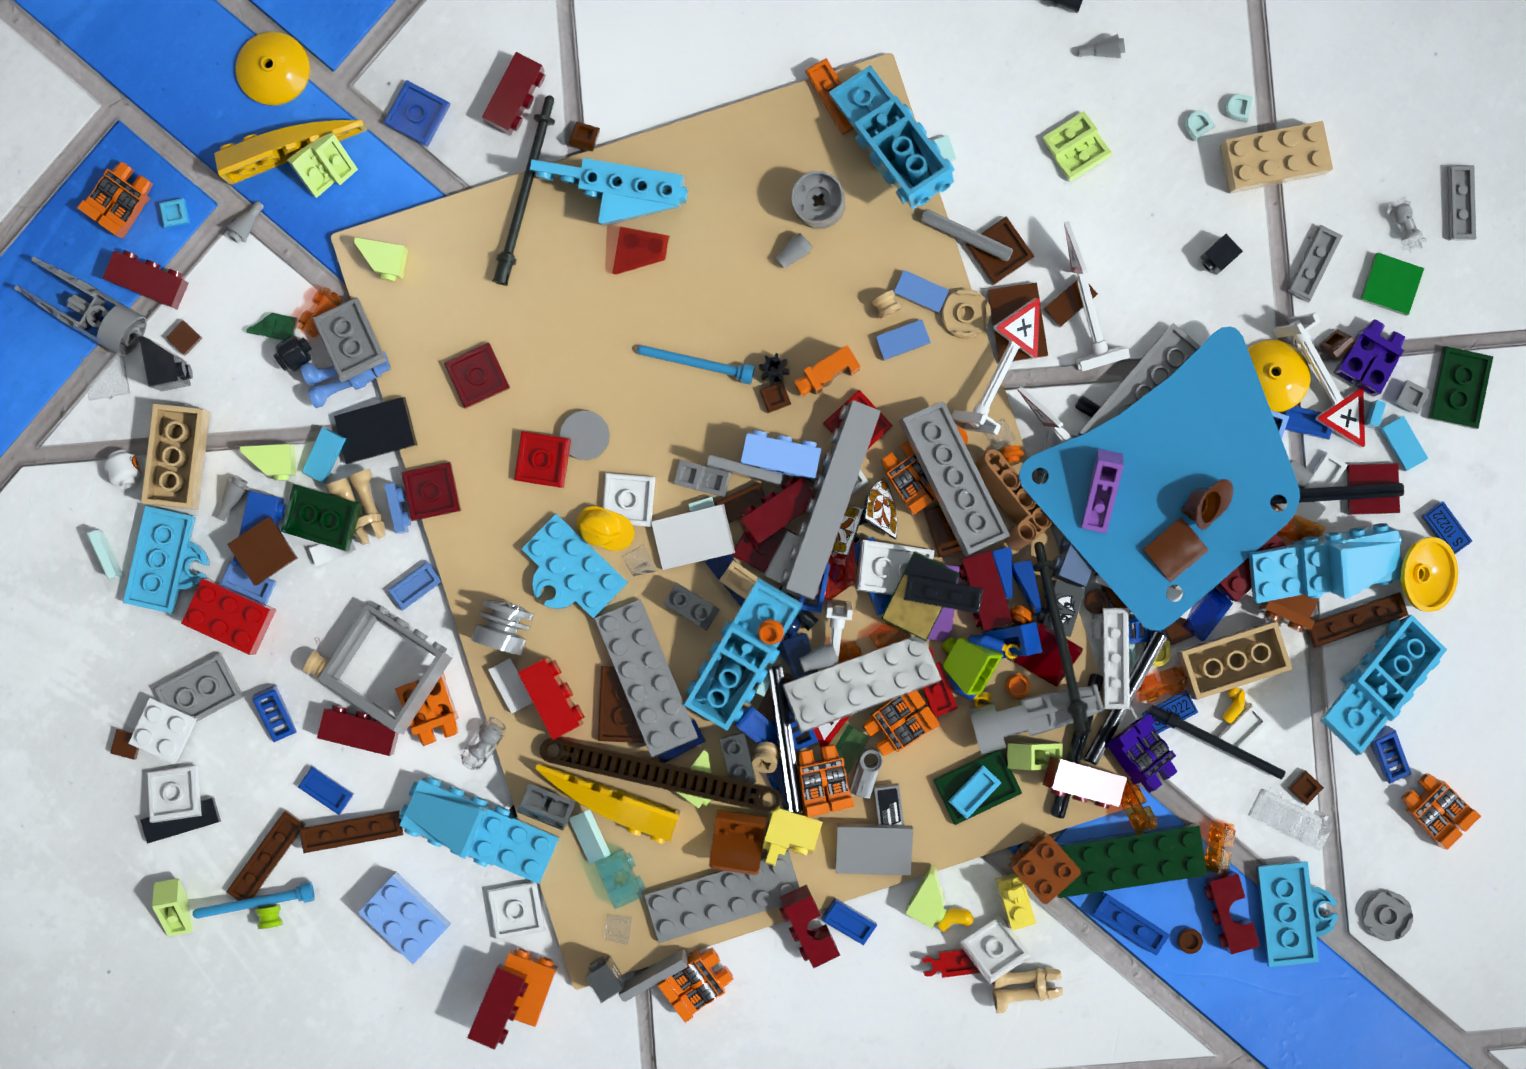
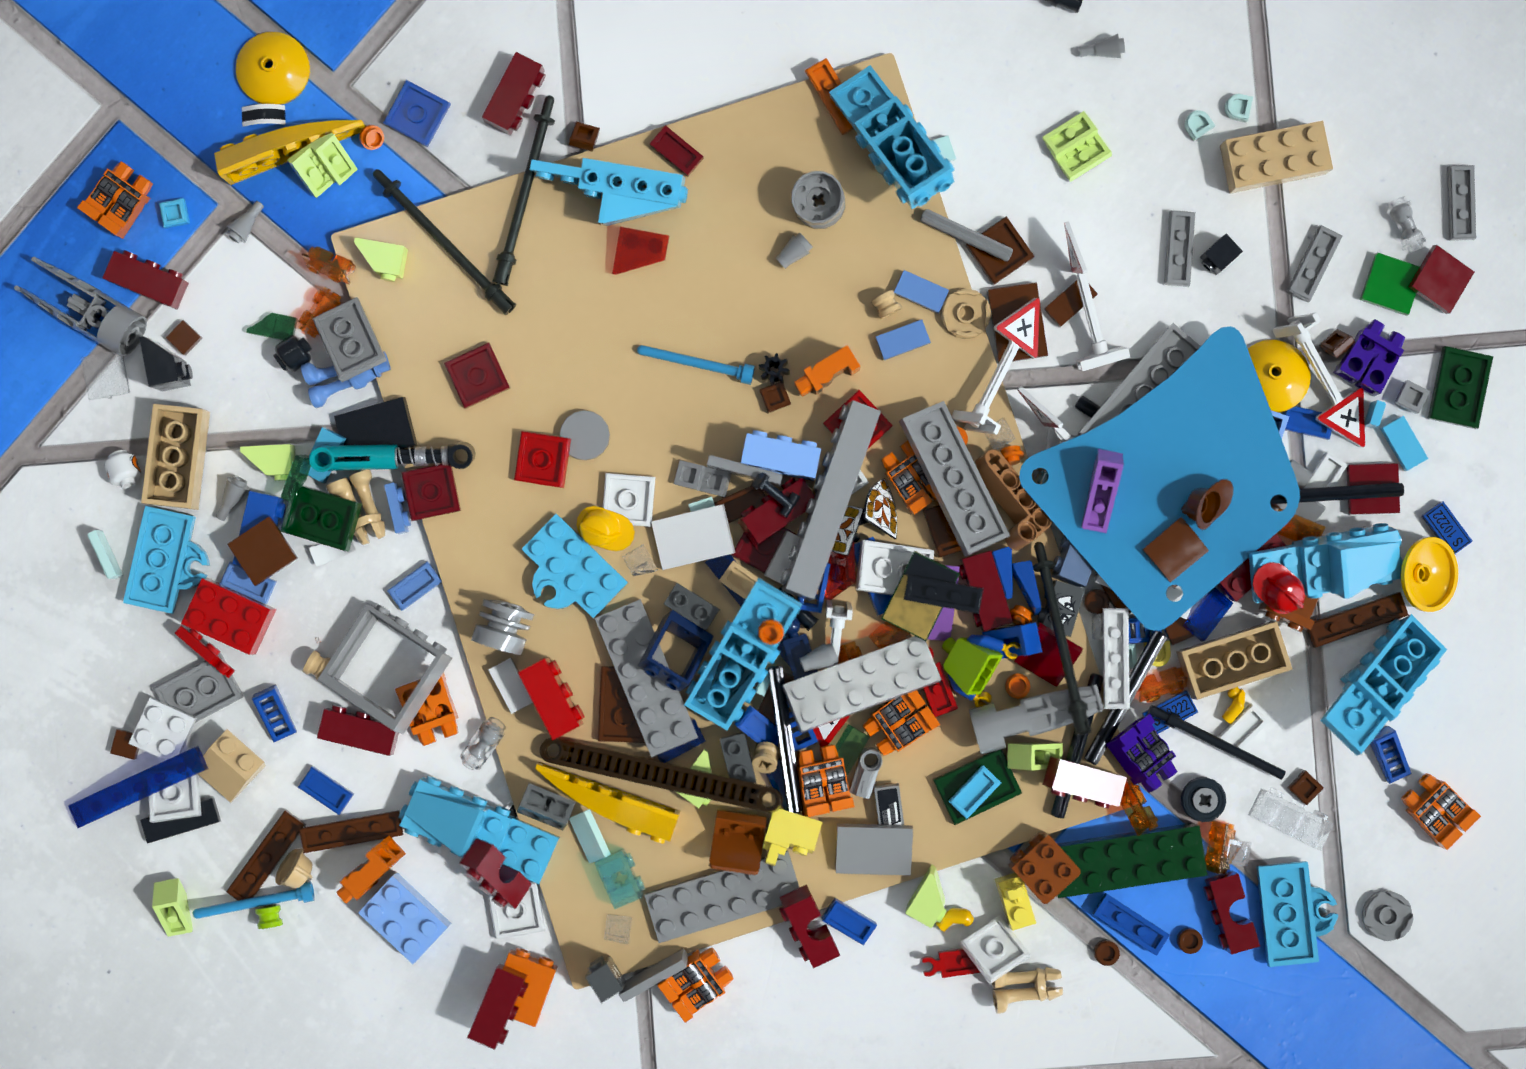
(138, 787): none -> clear blue tile
(208, 652): none -> red plate
(230, 766): none -> tan slope
(263, 114): none -> sticker
(294, 869): none -> tan piece
(296, 477): none -> clear green tile
(320, 261): none -> clear orange hinge
(366, 875): none -> orange hips
(371, 137): none -> orange plate
(388, 456): none -> piece
(492, 290): none -> pearl dark grey bar
(504, 883): none -> dark red arch
(676, 150): none -> dark red tile
(688, 632): none -> dark blue window
(788, 503): none -> black piece
(1106, 952): none -> reddish brown tile
(1179, 248): none -> light grey tile
(1196, 793): none -> black wheel
(1238, 852): none -> clear slope
(1278, 588): none -> red piece
(1441, 279): none -> dark red tile

